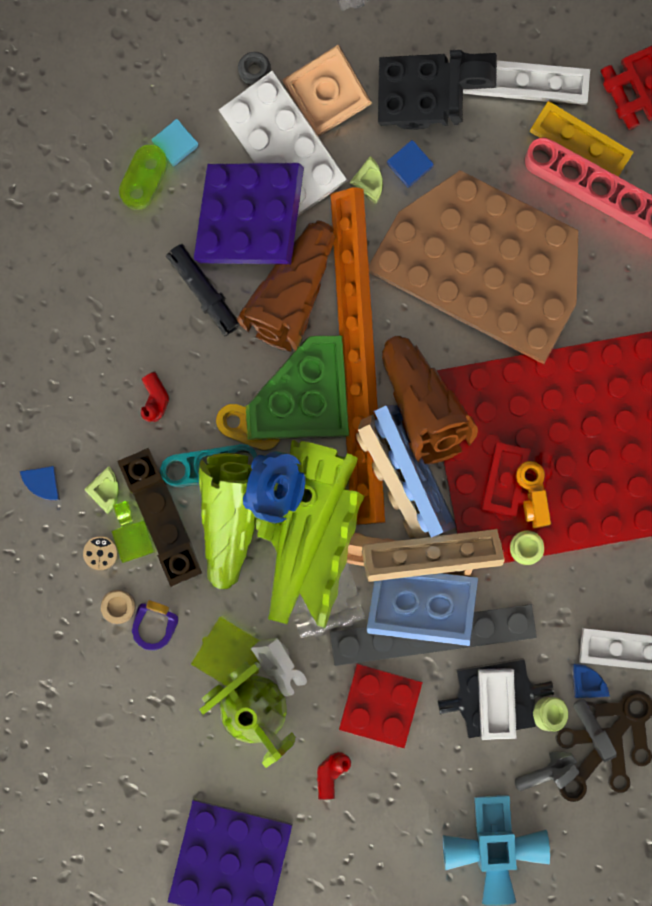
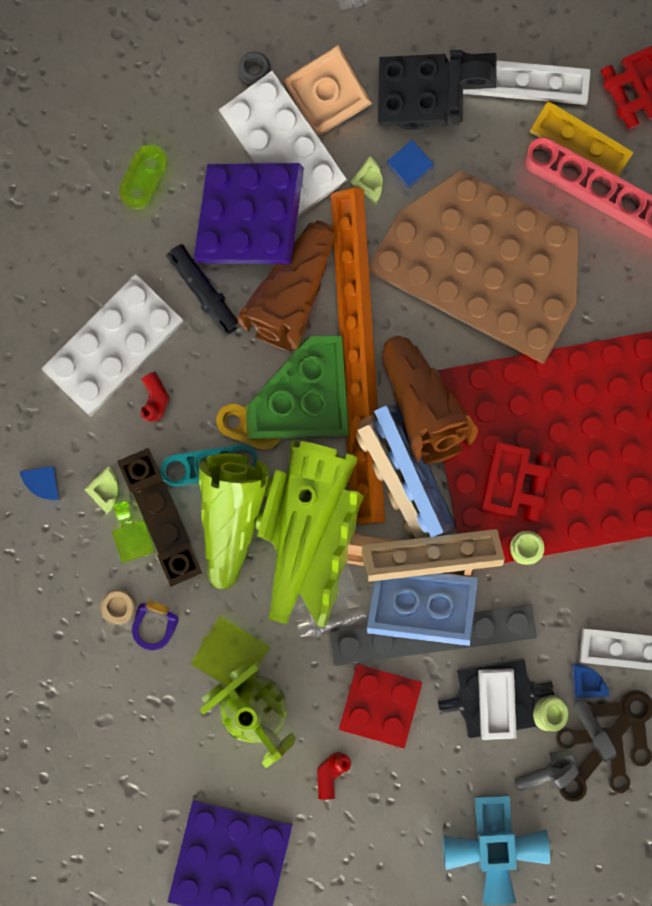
(100, 553): tan tile -> none
(112, 345): none -> white plate
(175, 142): medium azure tile -> none
(260, 493): blue plate -> none
(276, 662): white plate -> none
(536, 507): light orange plate -> none

